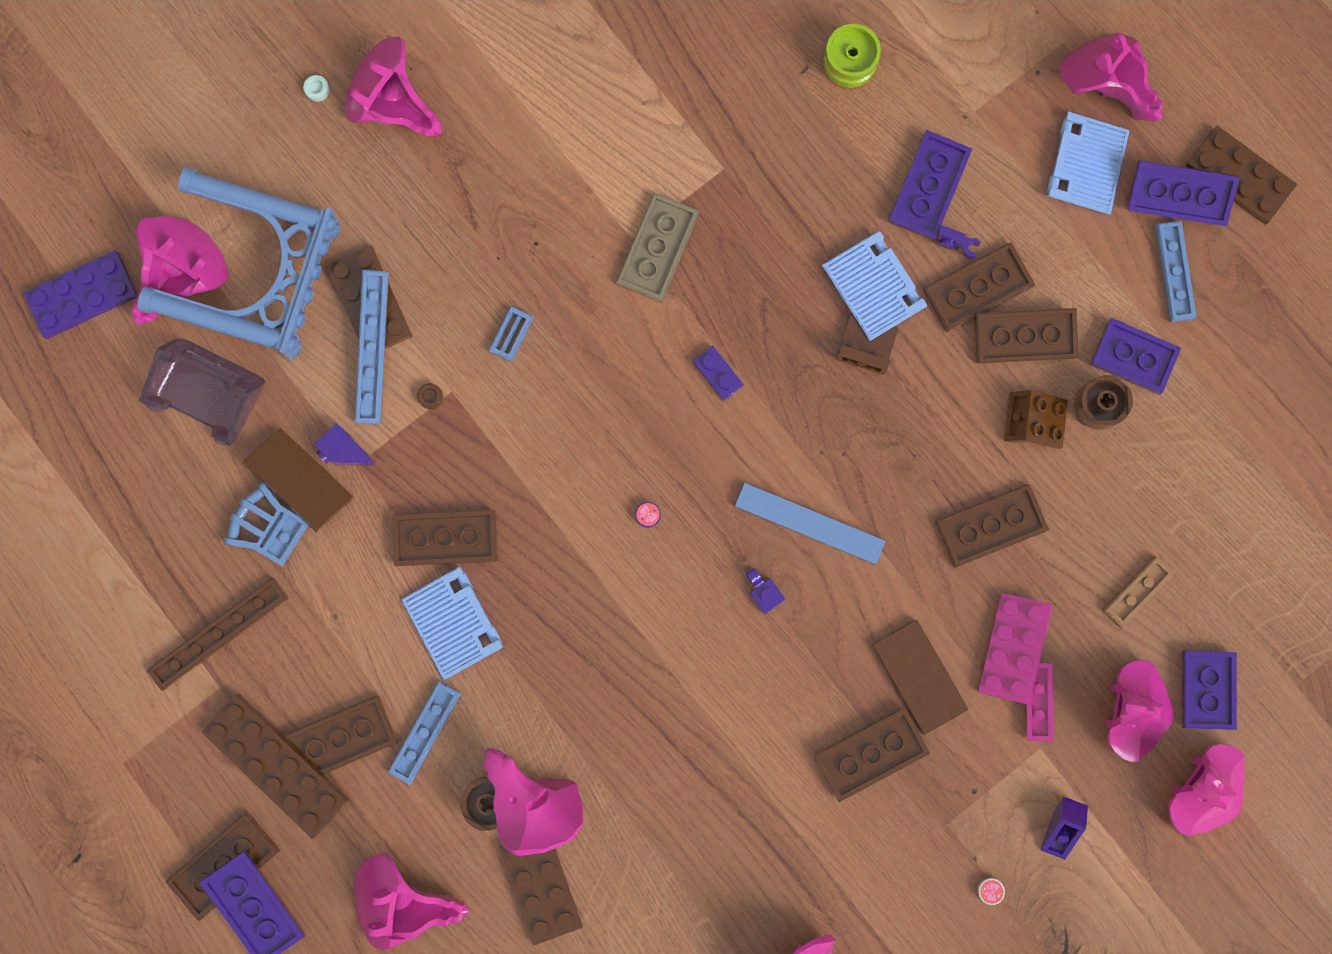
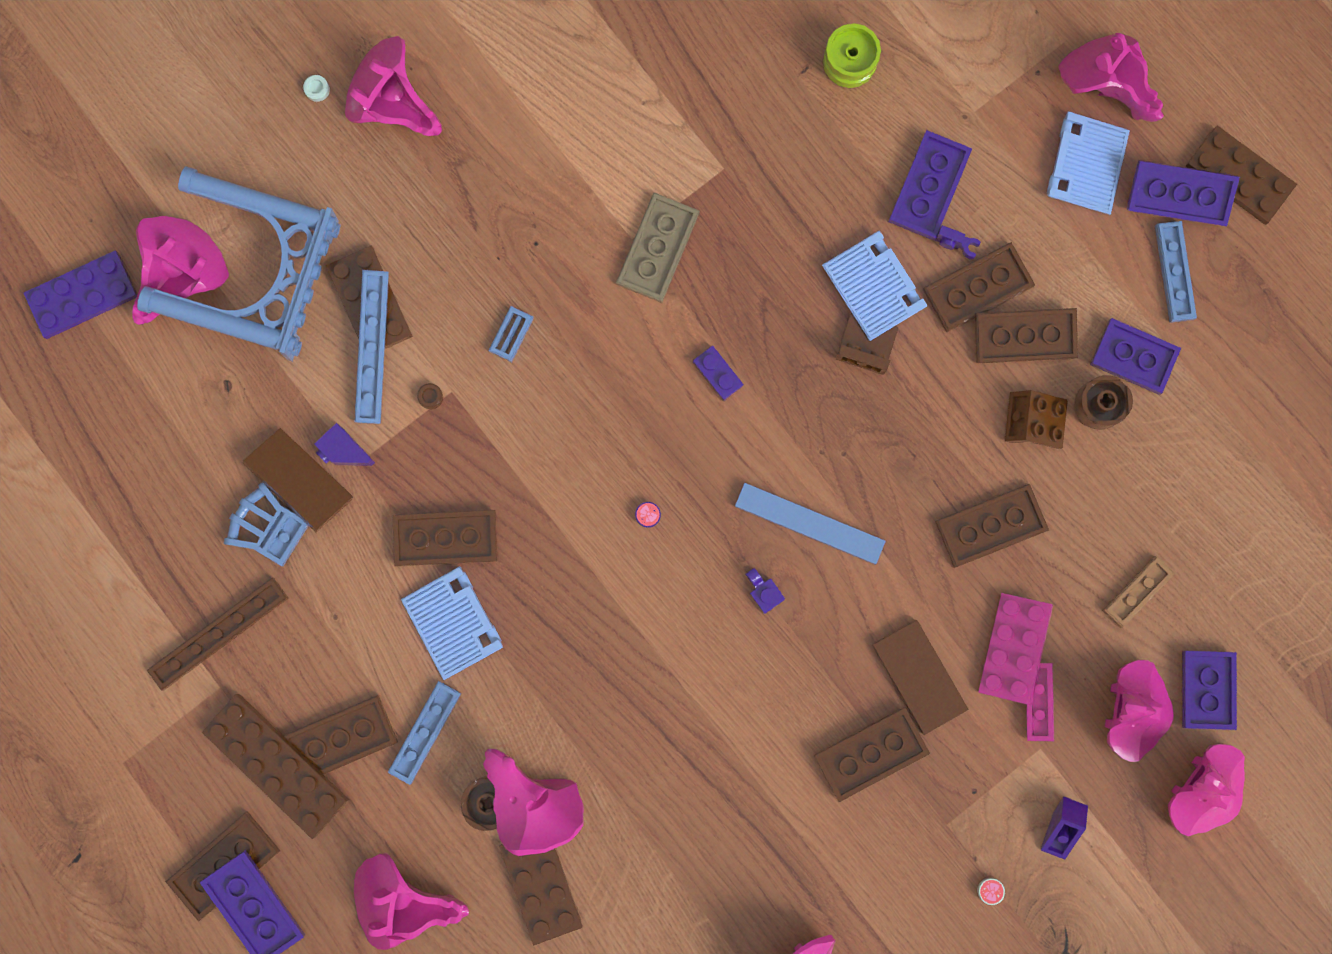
(202, 388): clear purple windscreen -> none

